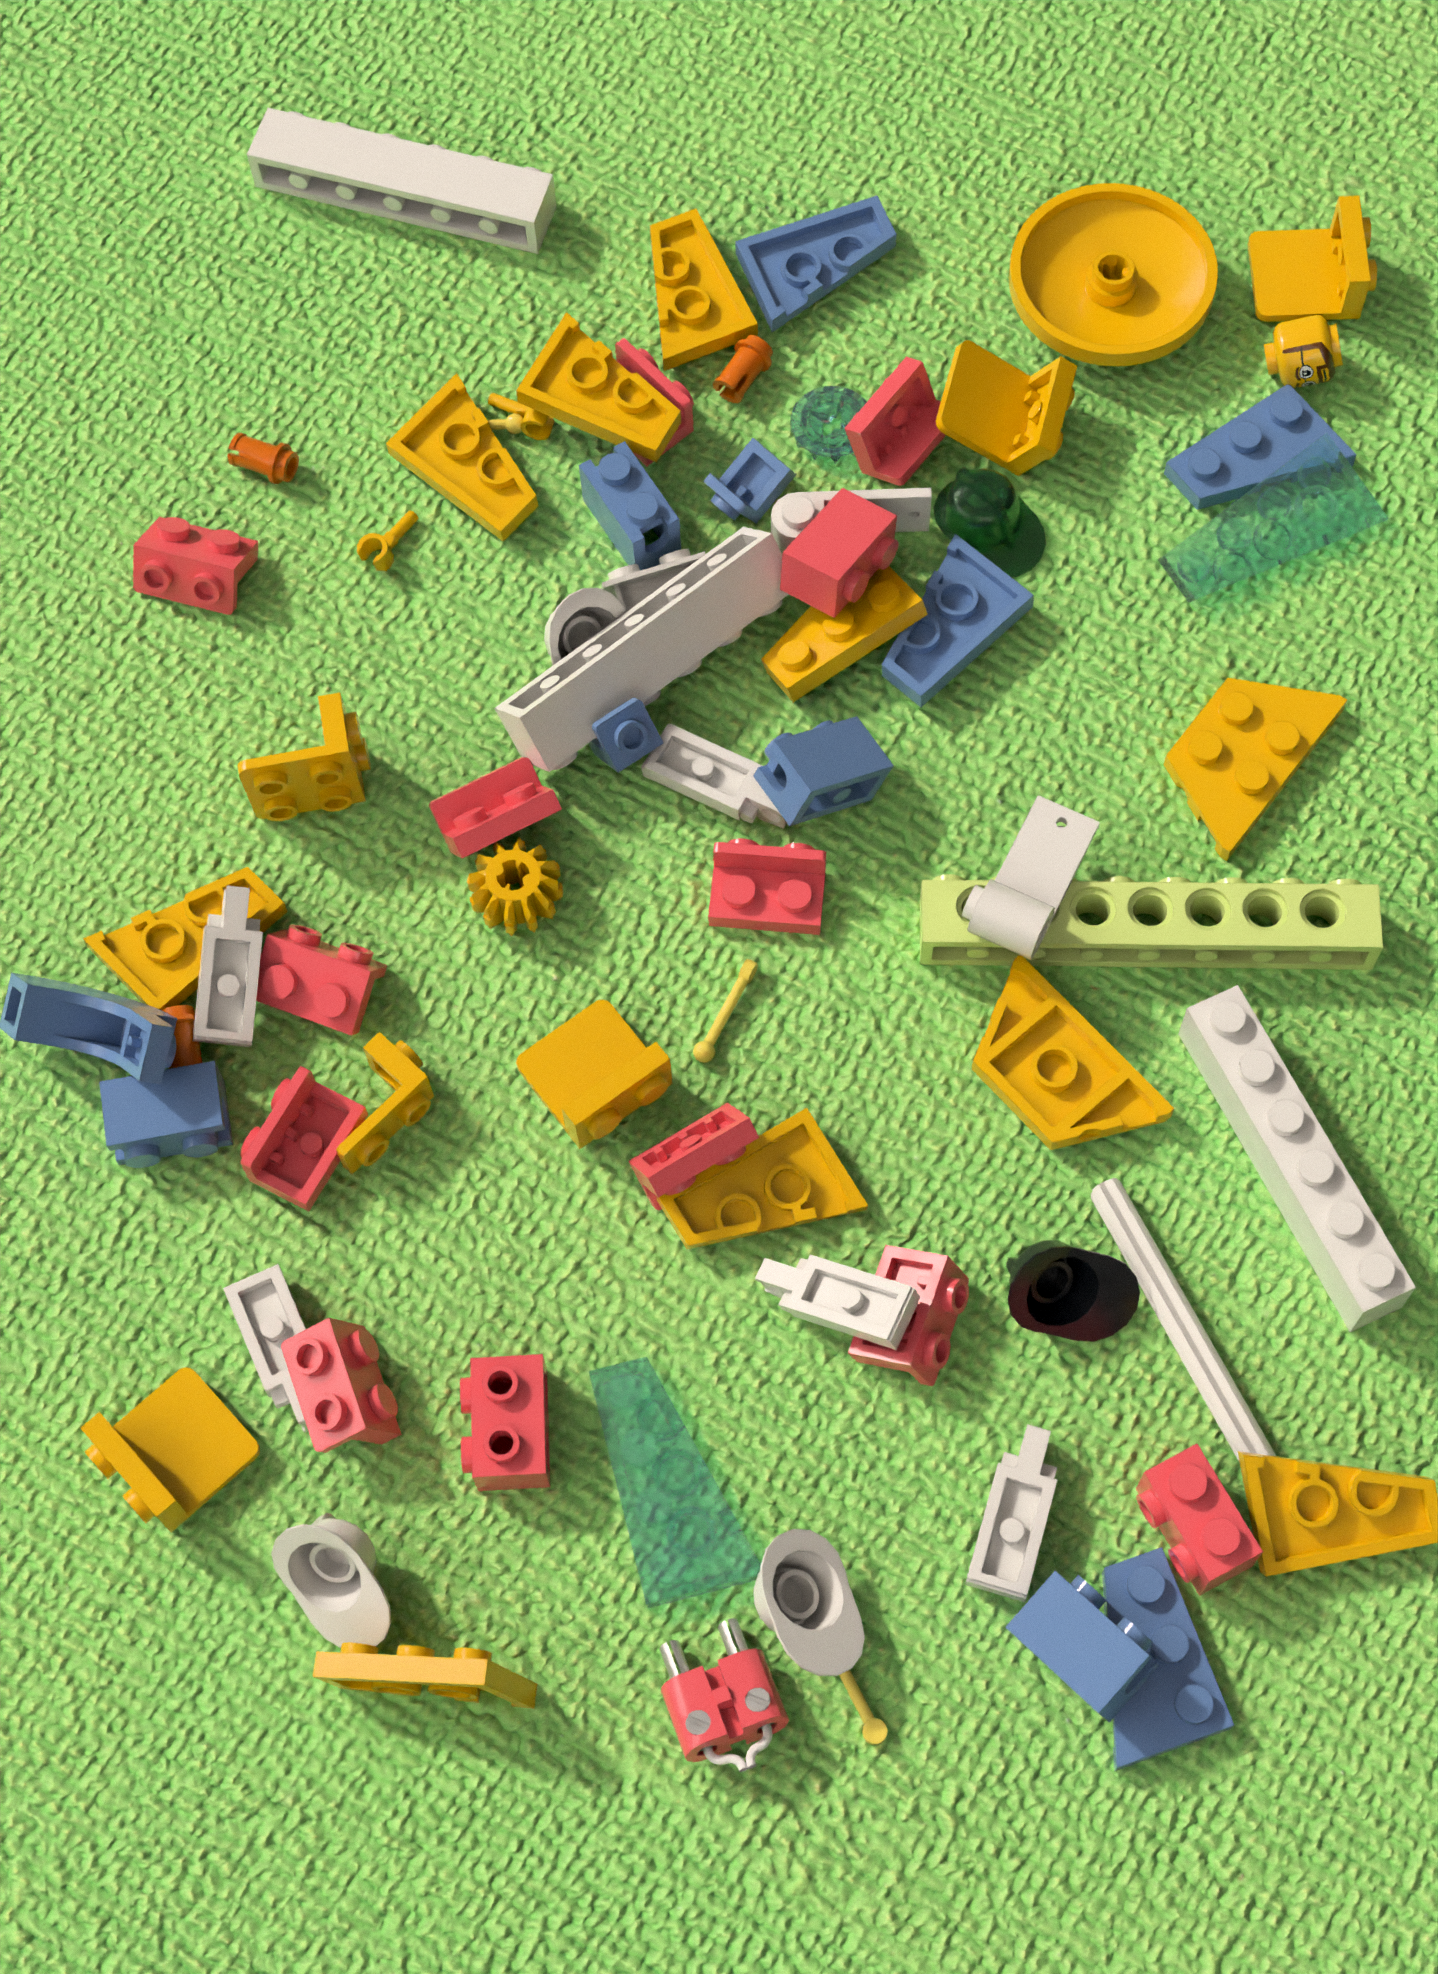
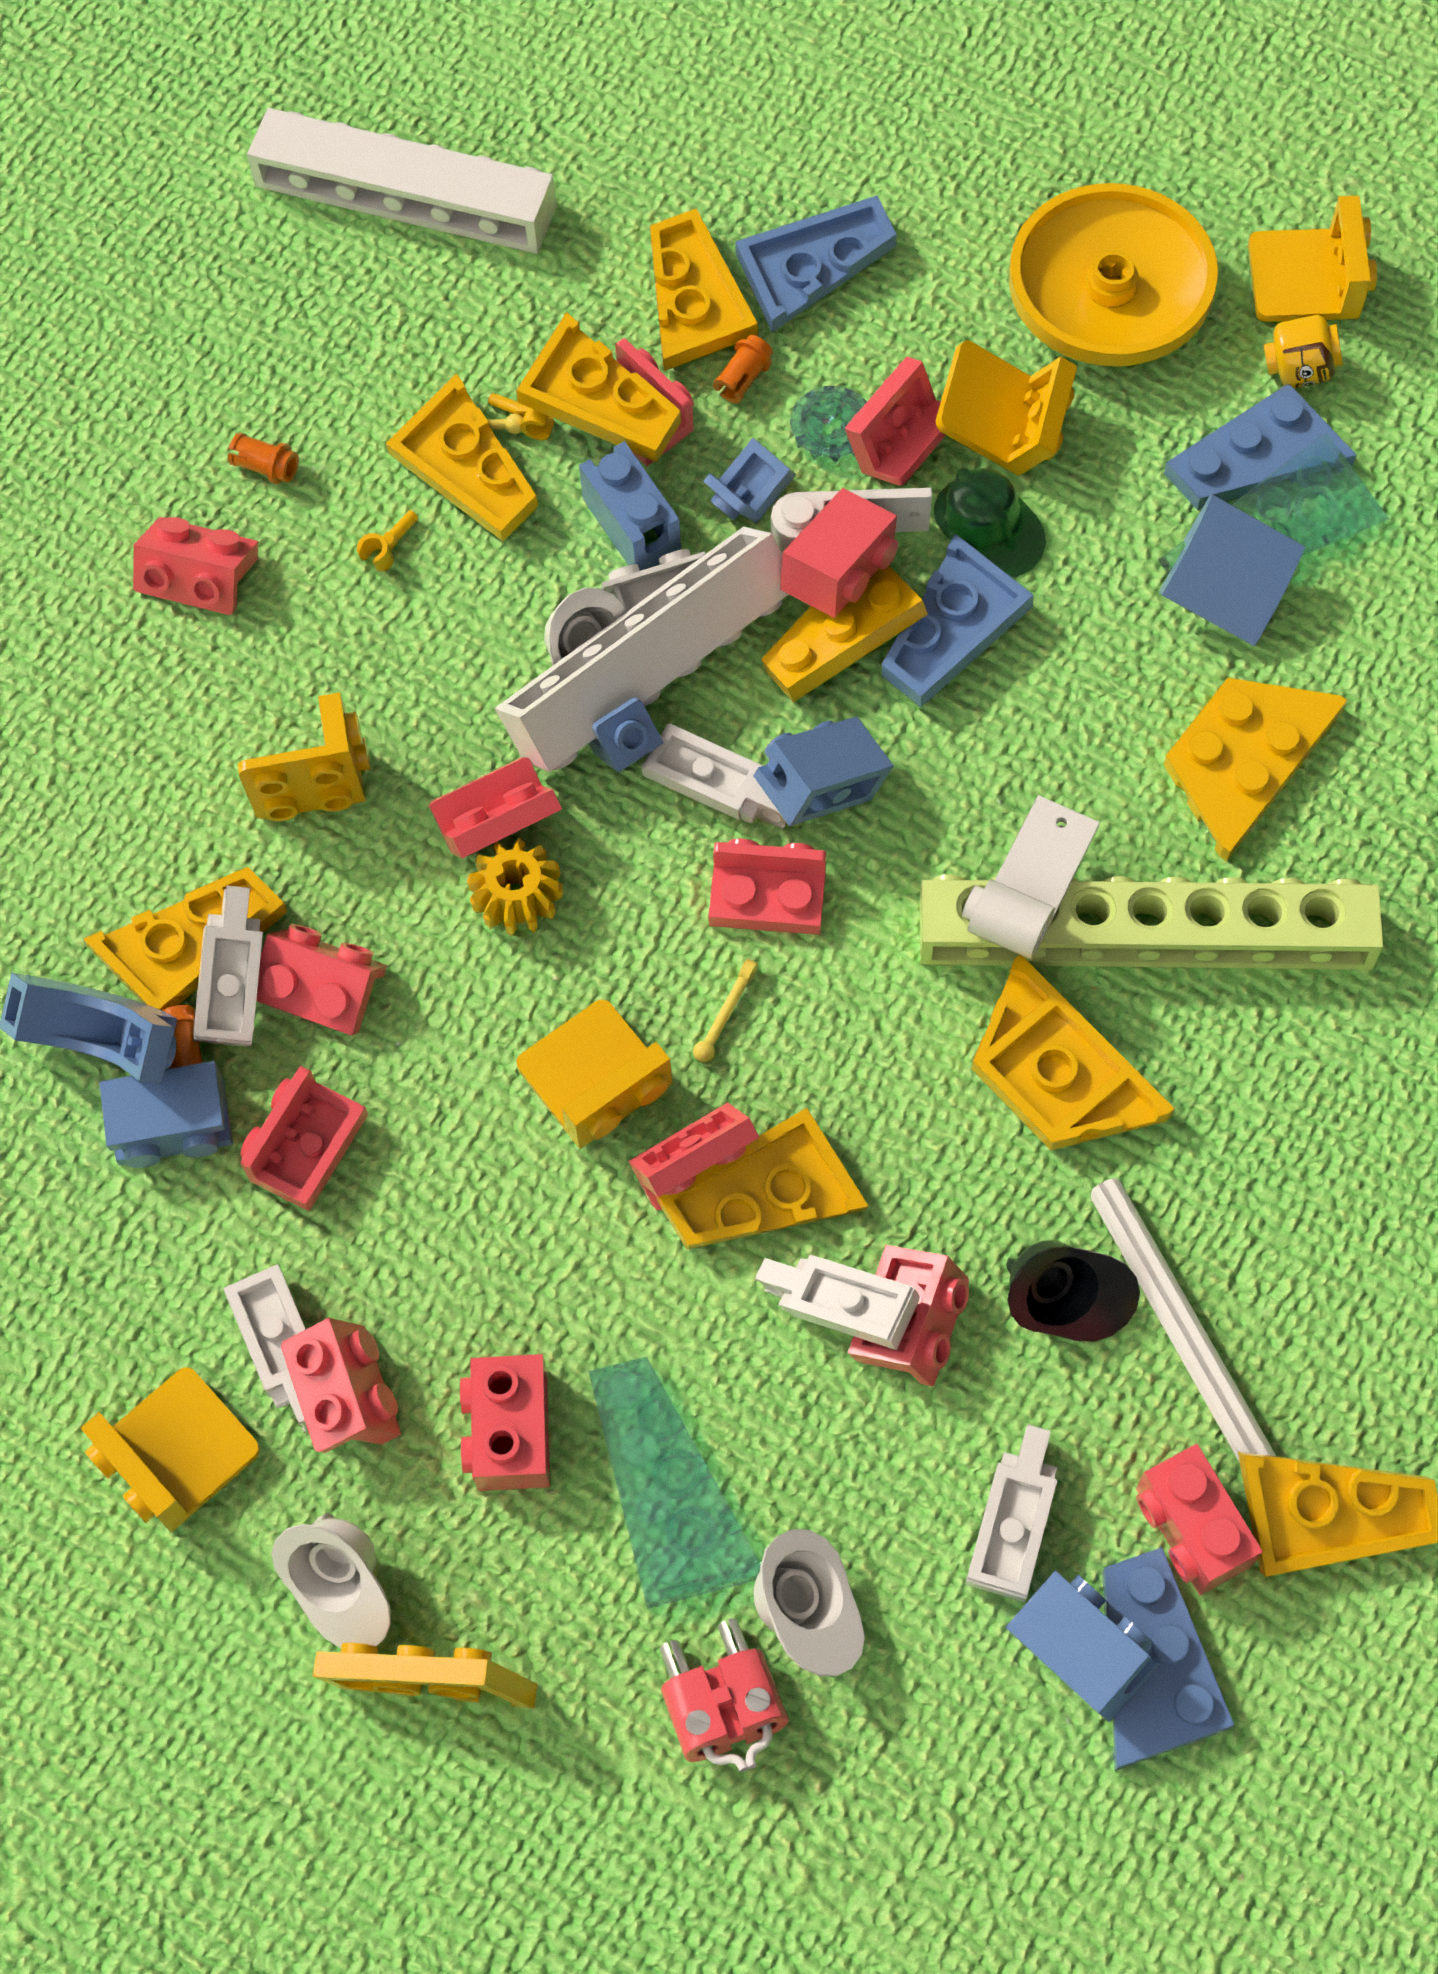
(406, 1106): yellow bracket -> none
(874, 1729): light yellow hinge -> none
(1232, 570): none -> medium blue slope
(1295, 1159): white brick -> none

